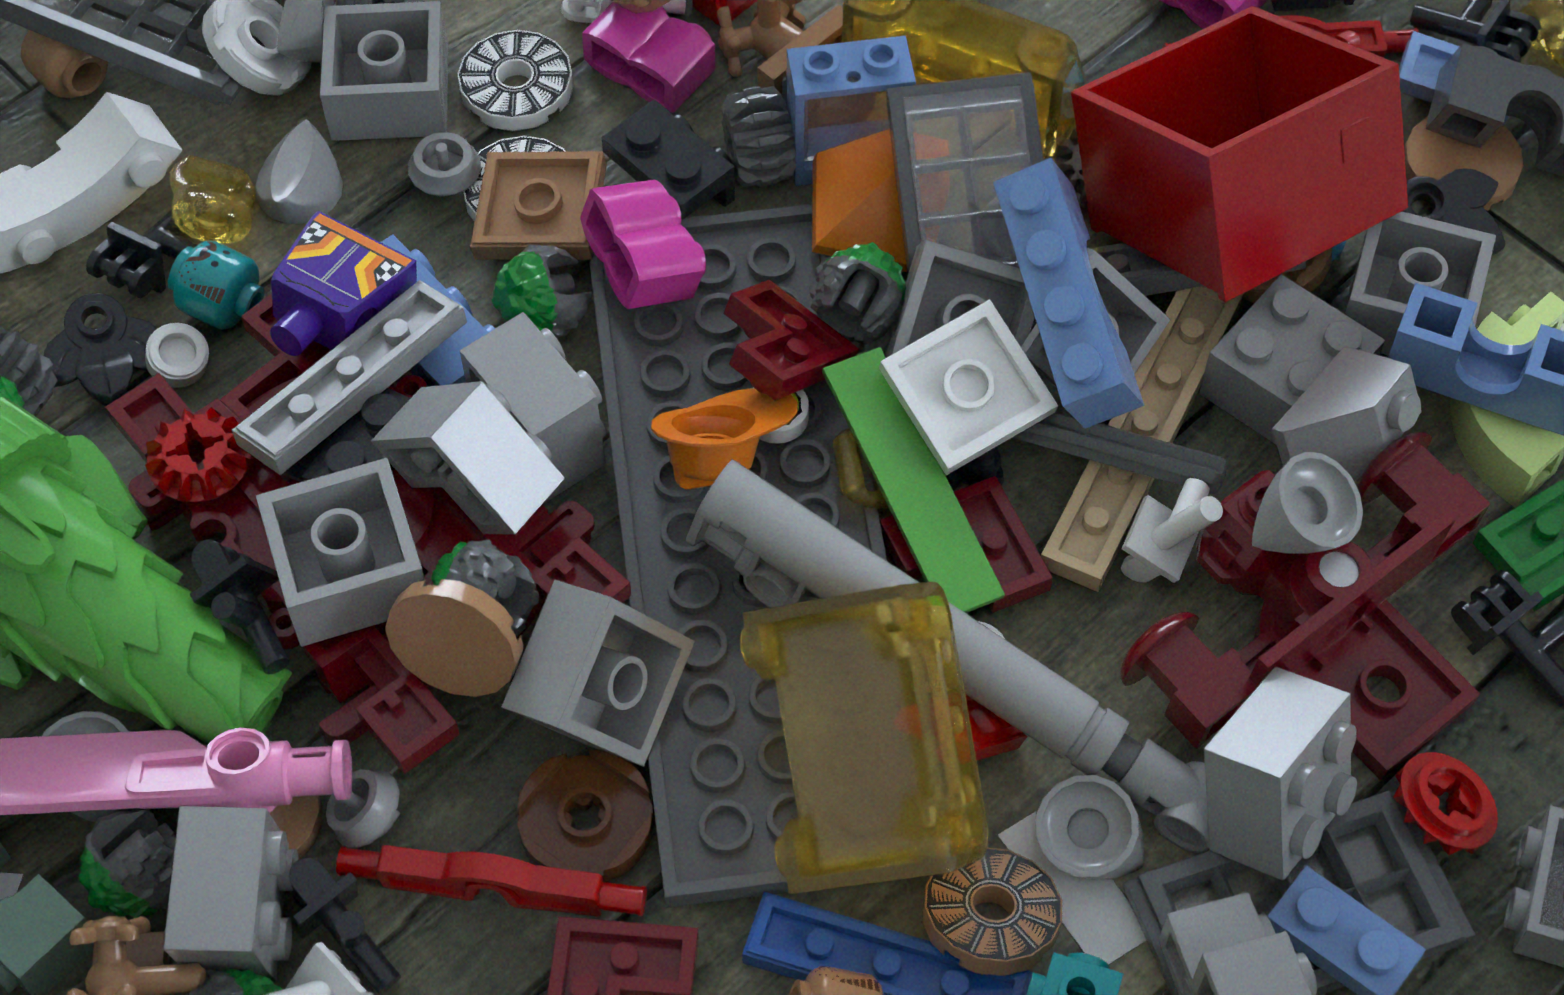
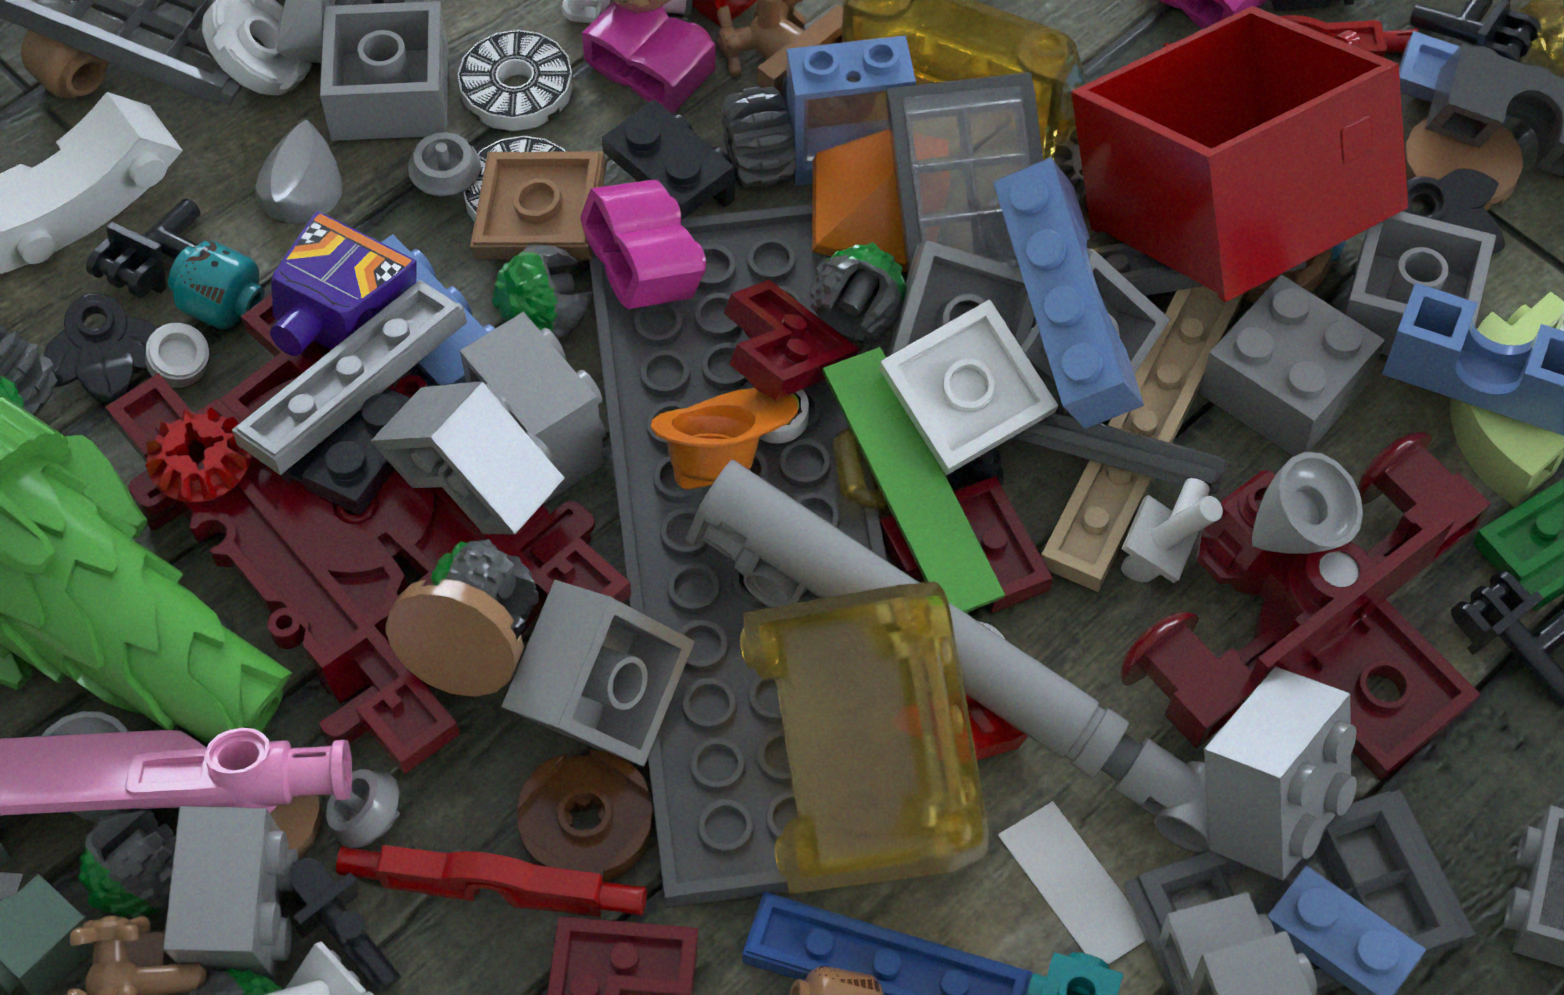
(210, 203): clear yellow piece -> none
(231, 592): black arm -> none
(340, 549): light grey brick -> none
(987, 944): tile -> none
(1090, 828): light grey piece -> none
(1351, 411): light grey slope -> none
(1470, 803): red gear -> none

